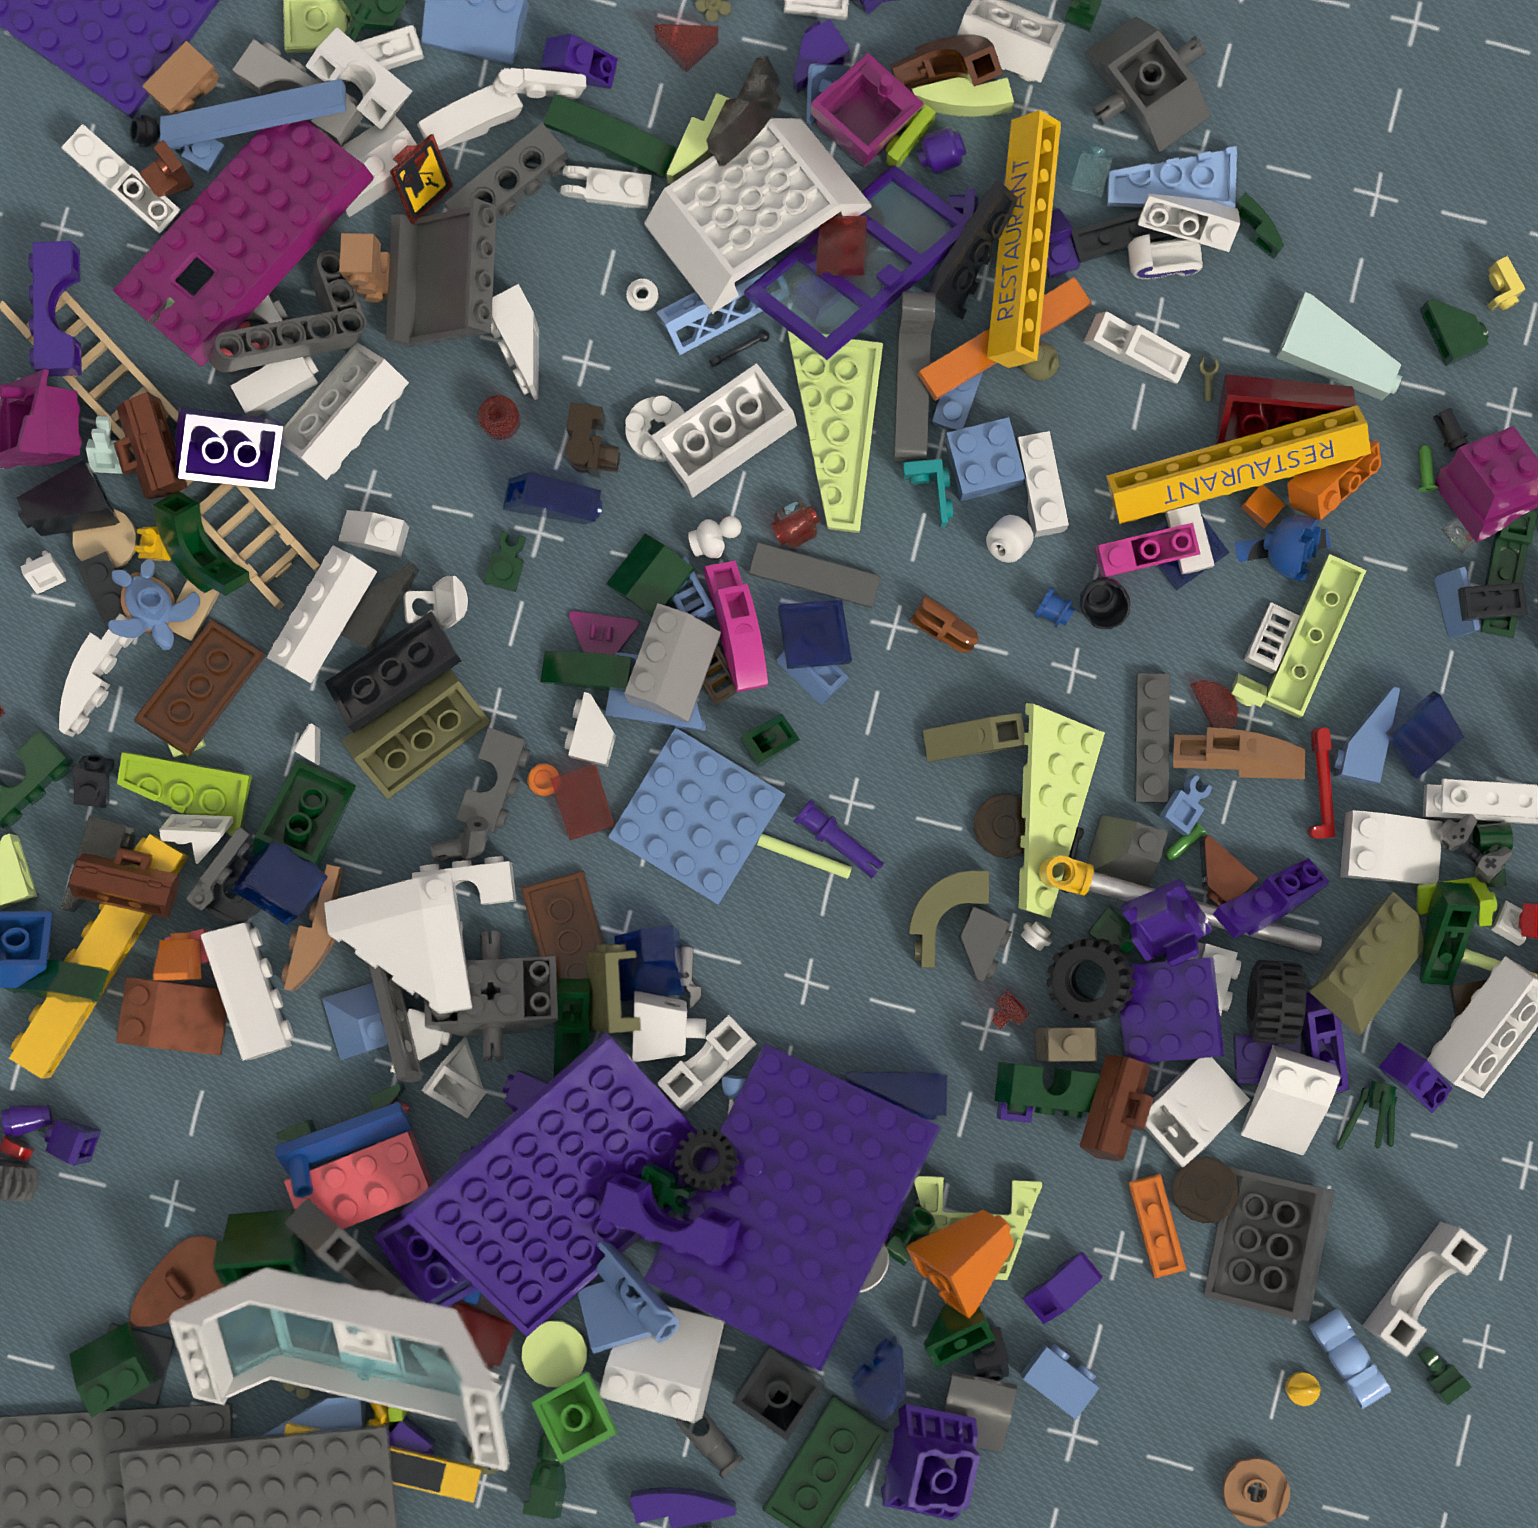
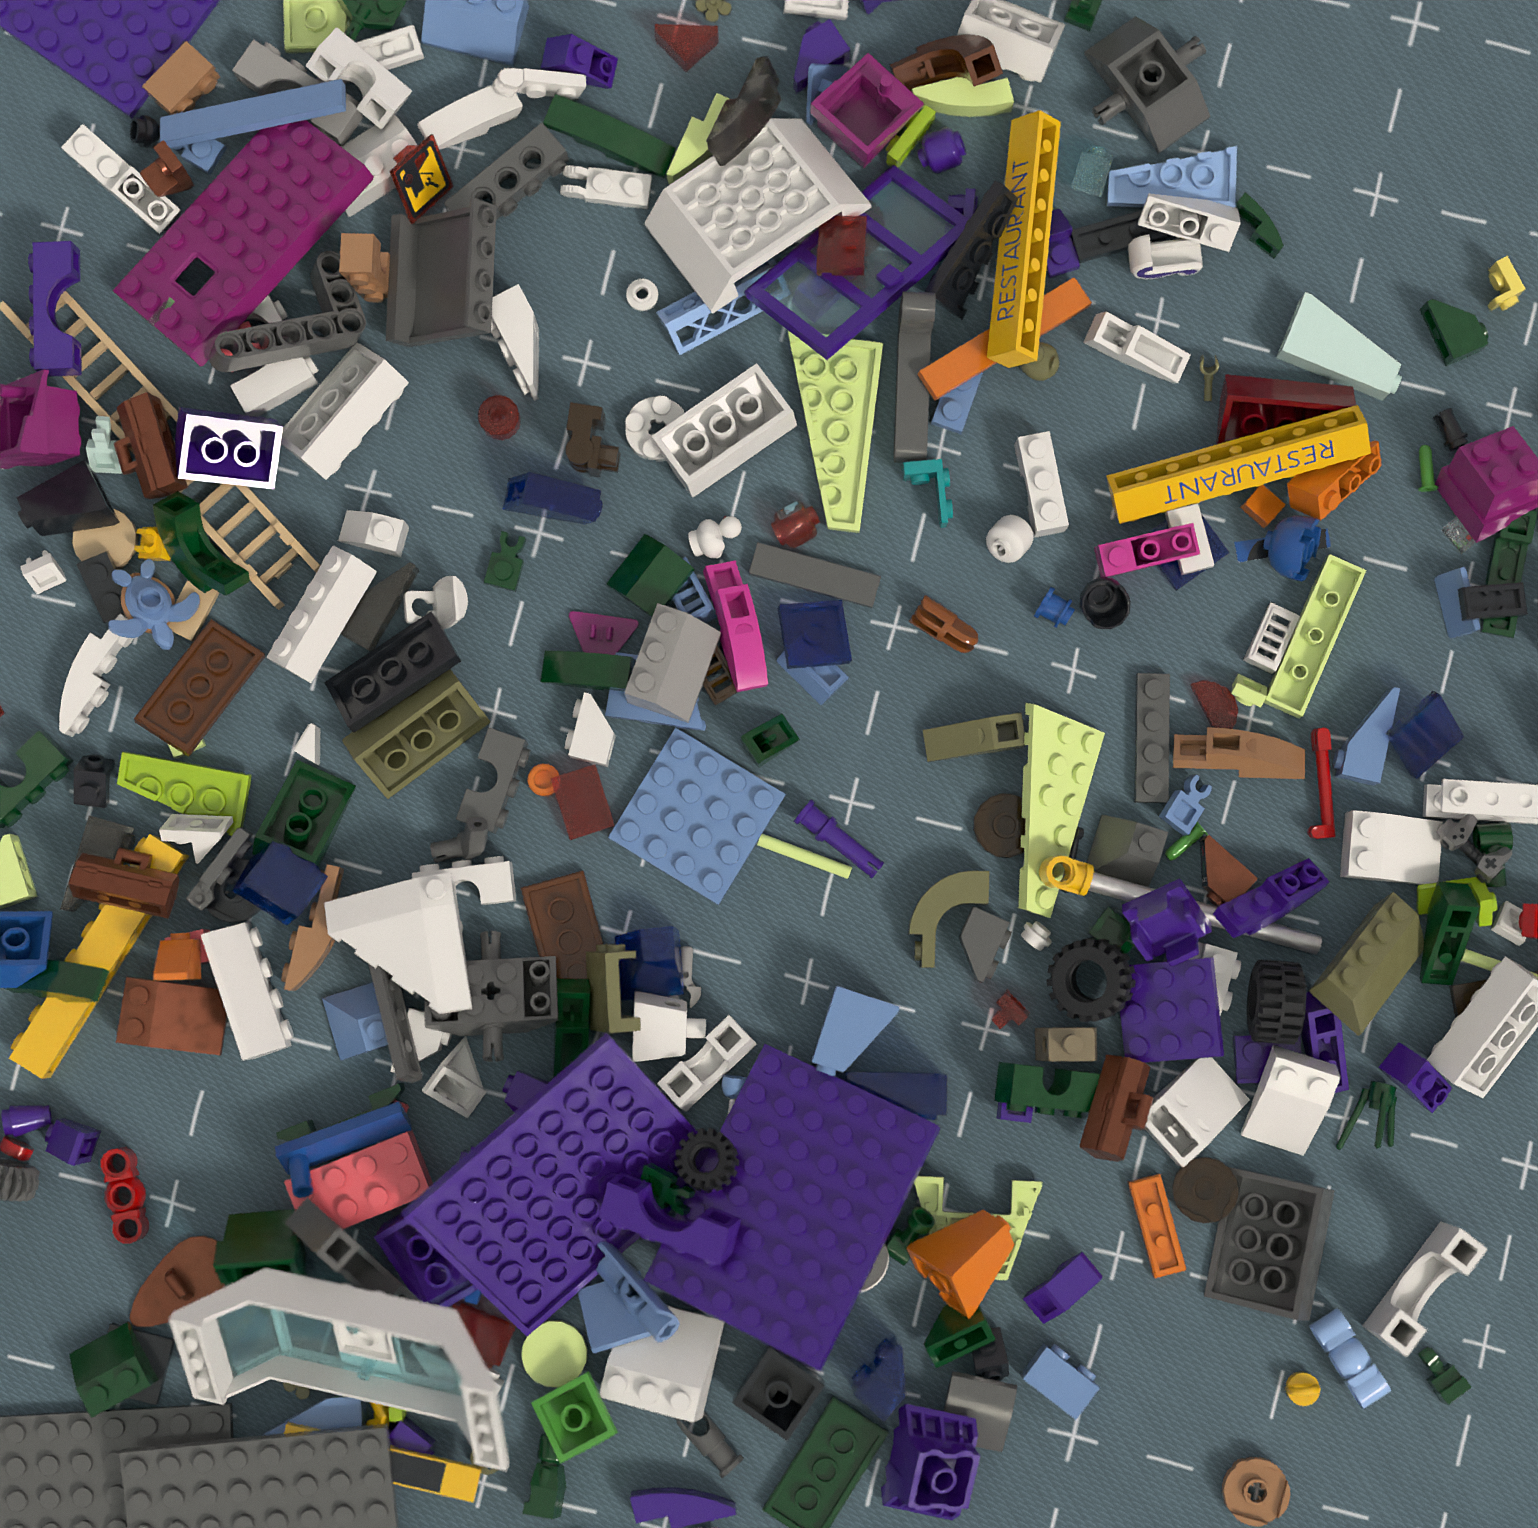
(123, 1211): none -> red piece
(762, 336): black hinge -> none
(849, 1028): none -> medium blue slope
(984, 459): medium blue brick -> none

